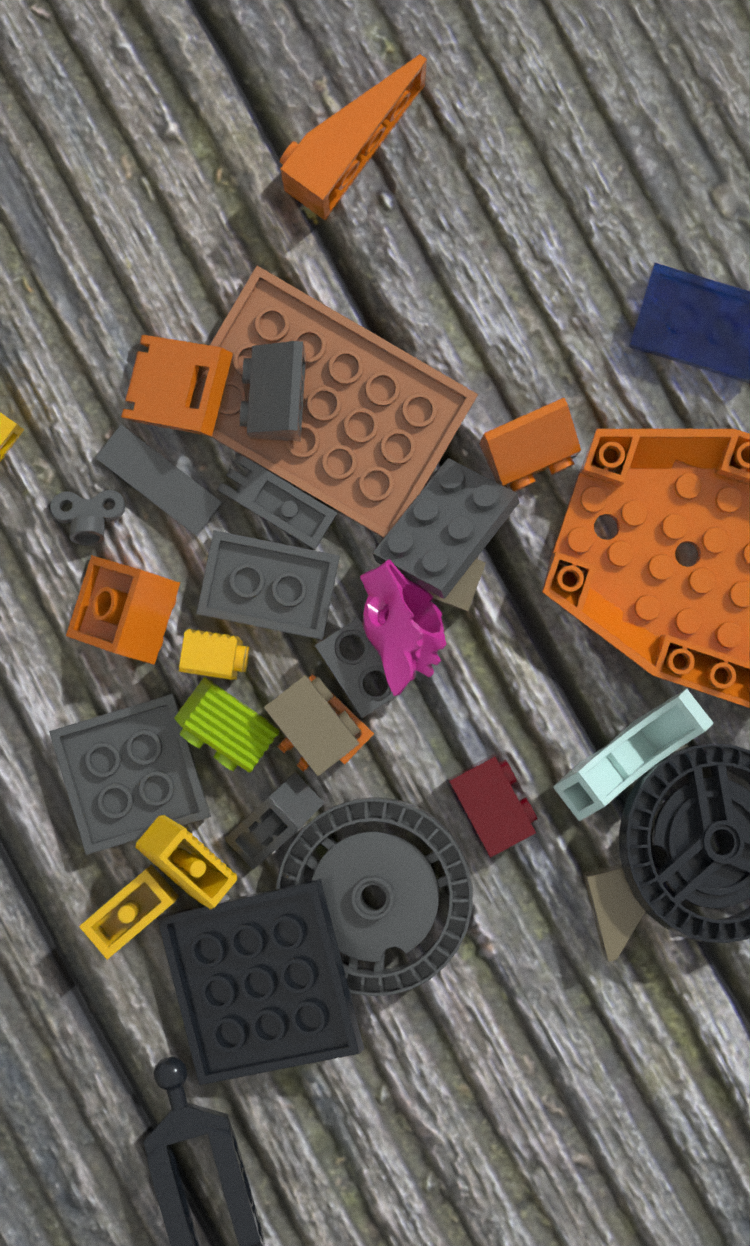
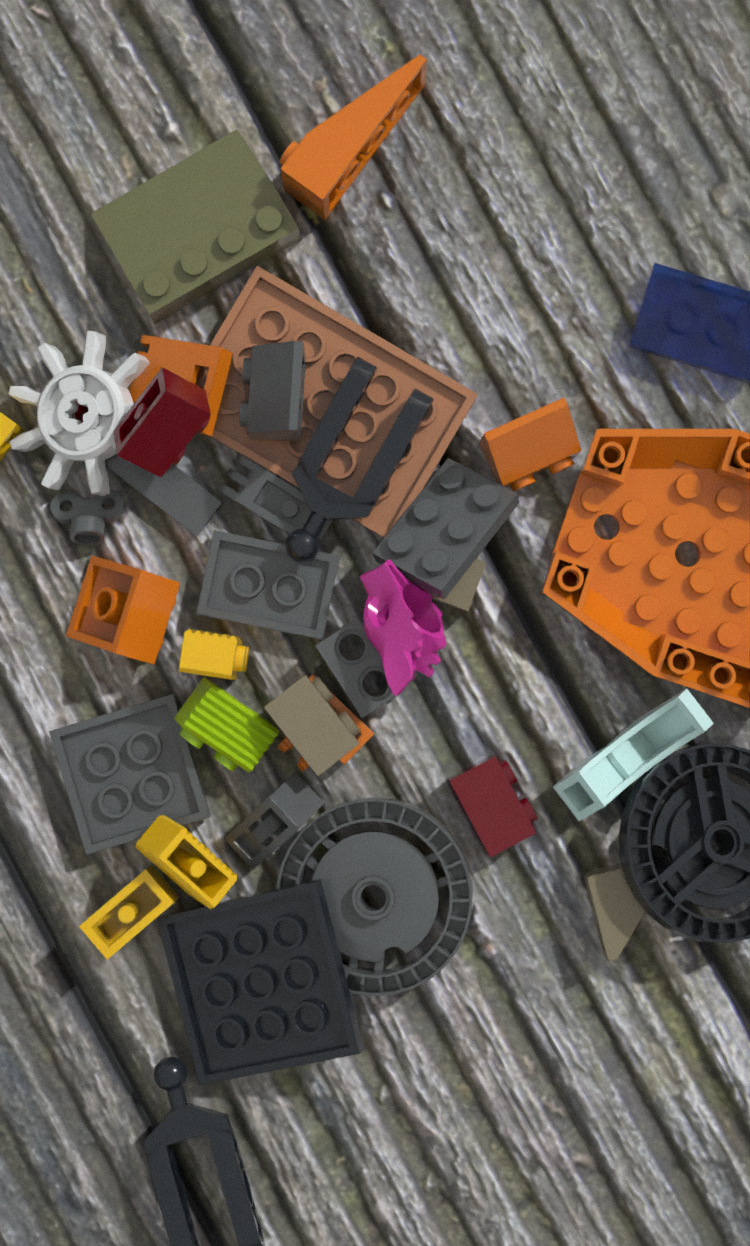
(79, 411): none -> white gear
(162, 423): none -> dark red brick
(196, 226): none -> olive slope
(329, 502): none -> black piece

